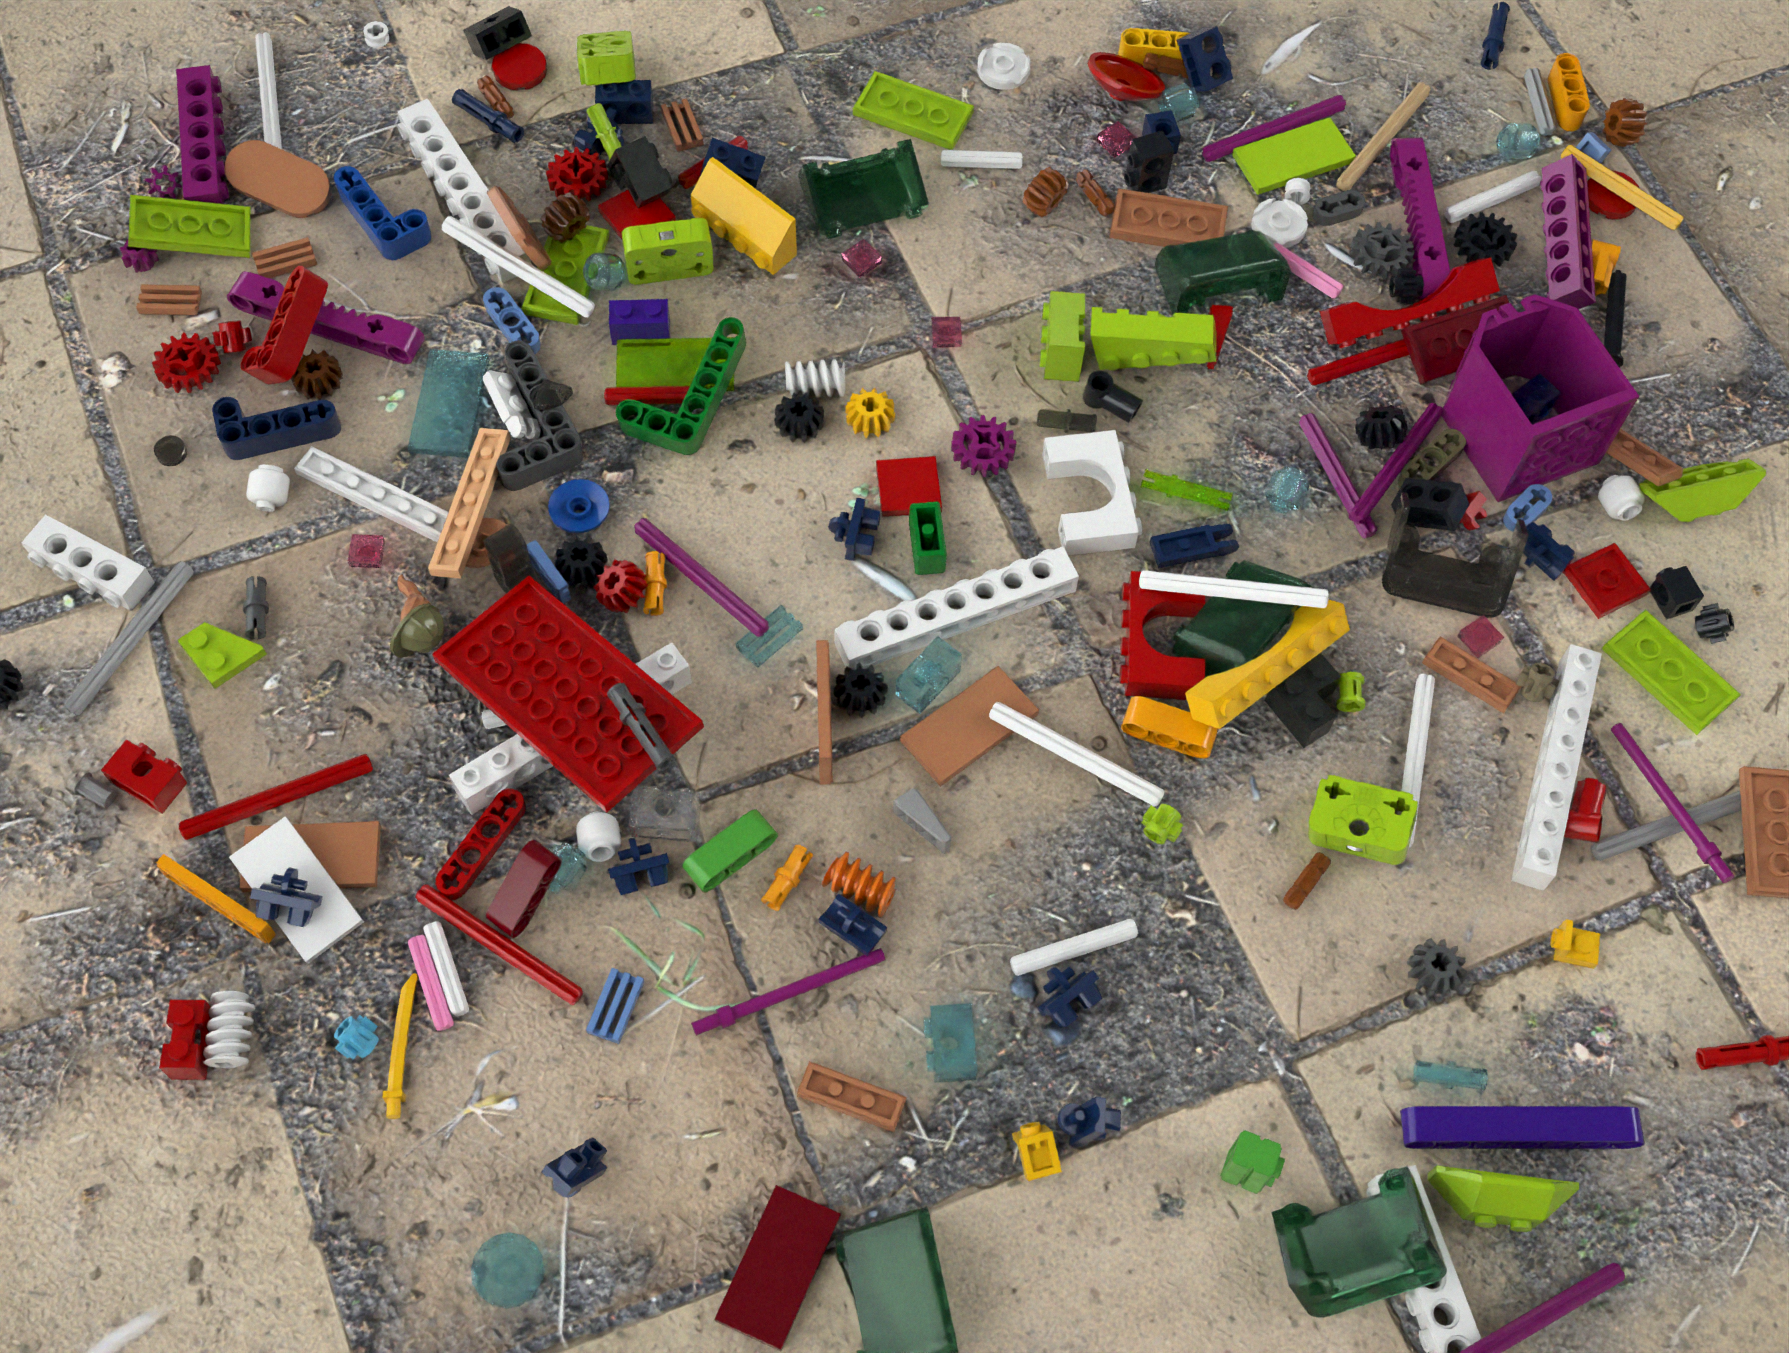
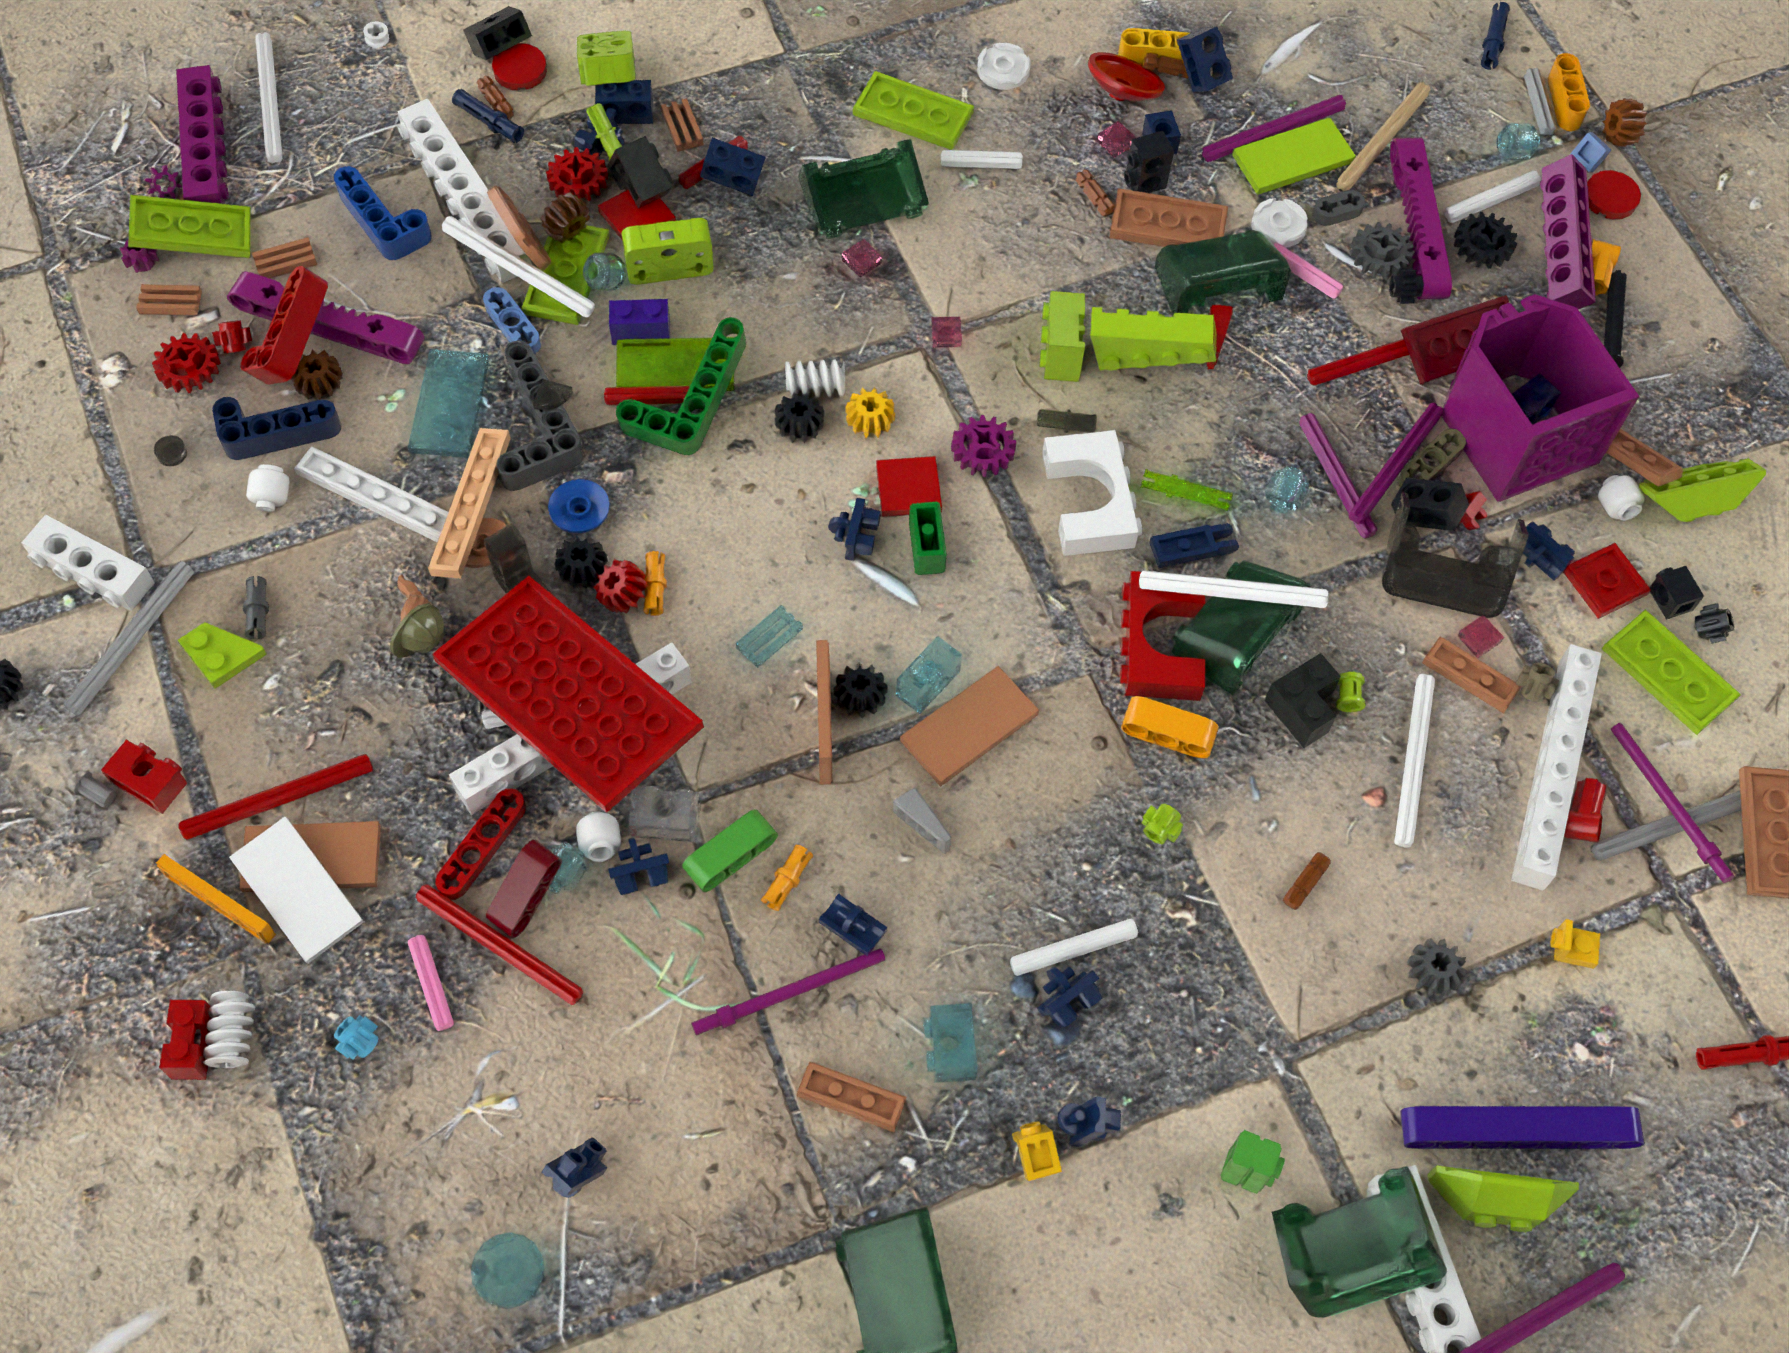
(271, 897): dark blue hips -> none
(278, 178): nougat tile -> none
(366, 551): clear pink plate -> none
(394, 1093): yellow sword -> none
(446, 969): white axle -> none
(511, 405): white hinge -> none
(548, 572): medium blue tile -> none
(622, 699): dark grey pin -> none
(625, 979): medium blue tile -> none
(702, 577): magenta axle -> none
(744, 217): yellow slope -> none
(778, 1268): dark red tile -> none
(860, 883): orange piece -> none
(948, 622): white brick -> none
(1045, 192): dark orange gear -> none
(1076, 754): white axle -> none
(1111, 396): black piece -> none
(1181, 100): clear light blue head -> none
(1229, 693): yellow arch -> none
(1298, 190): white bush -> none
(1364, 810): lime axle -> none
(1381, 427): black gear -> none
(1450, 1075): clear light blue pin -> none
(1464, 283): red arch -> none
(1523, 504): medium blue beam -> none
(1626, 189): yellow axle -> none

